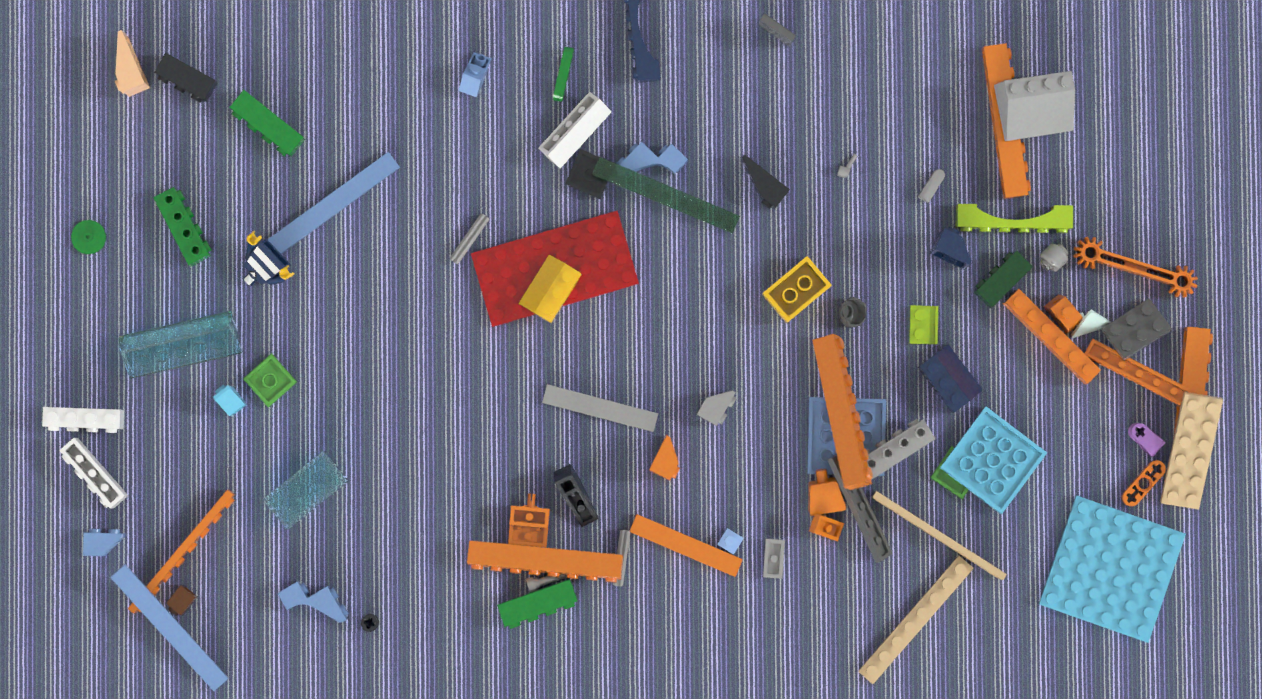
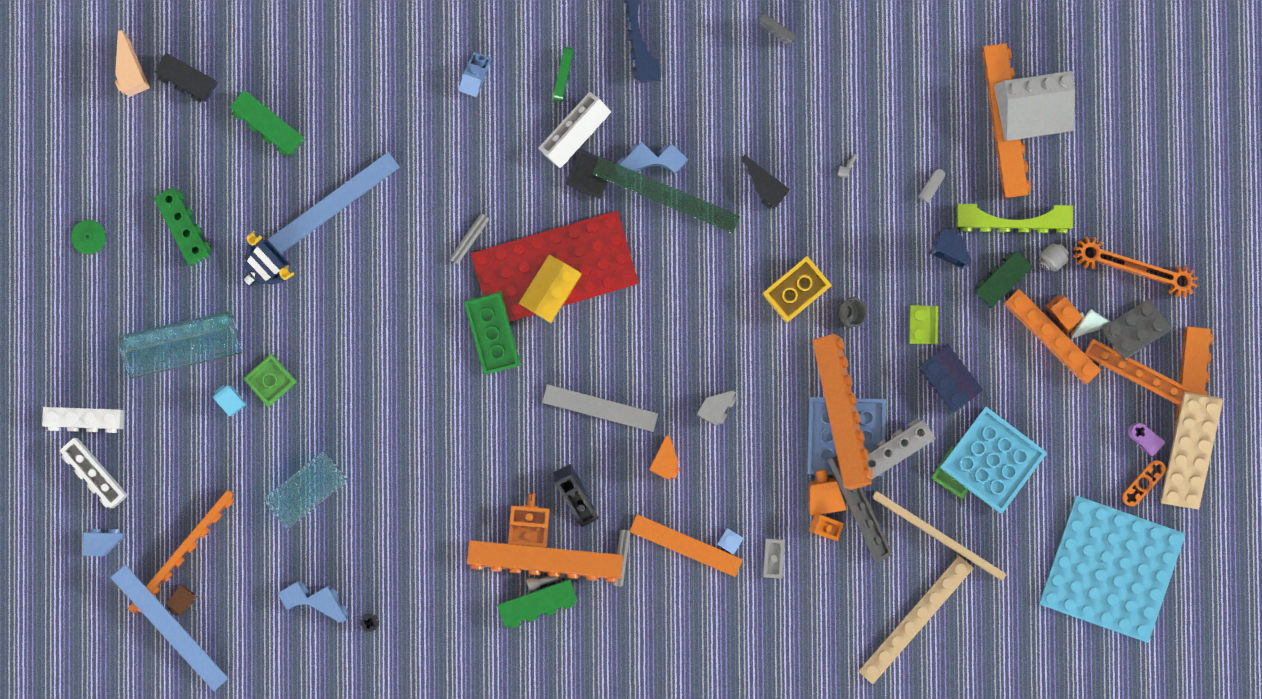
(492, 333): none -> green tile

